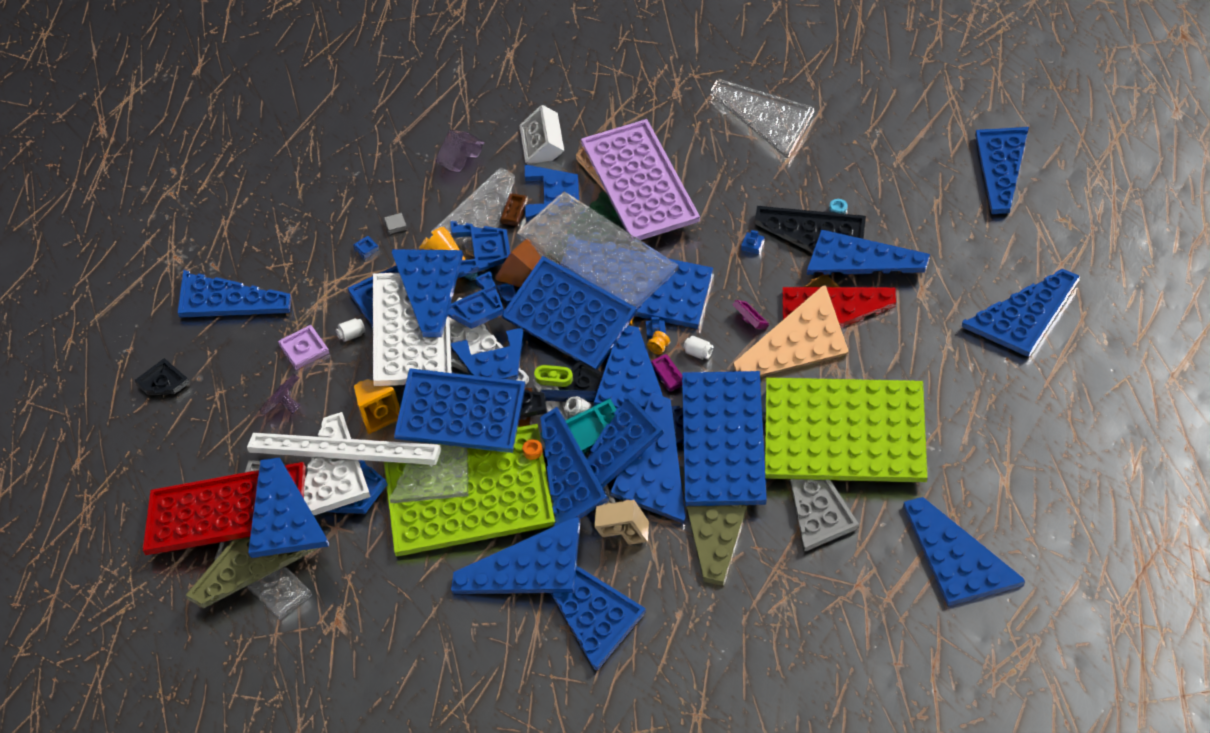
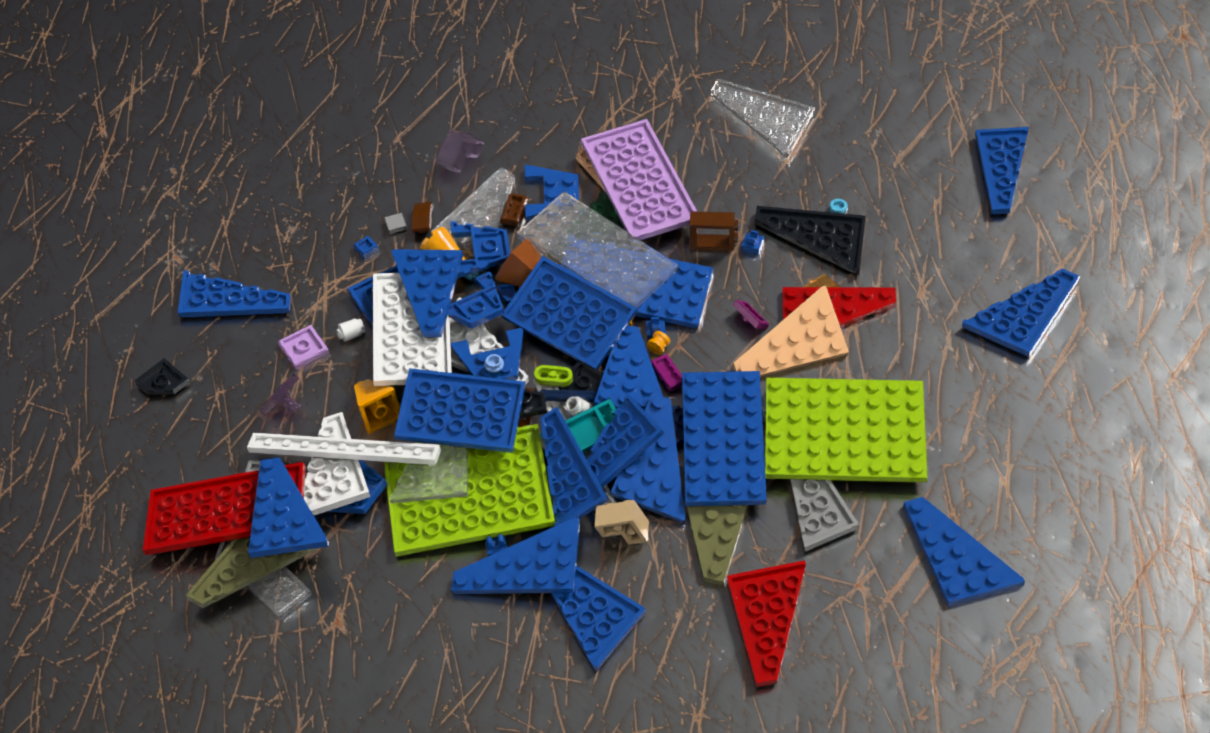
(422, 217): none -> reddish brown slope
(494, 363): none -> light blue plate
(495, 544): none -> blue tile
(532, 449): orange tile -> none
(541, 136): white slope -> none
(698, 347): white brick -> none
(713, 220): none -> reddish brown window
(765, 612): none -> red wing
(861, 256): blue wing -> none

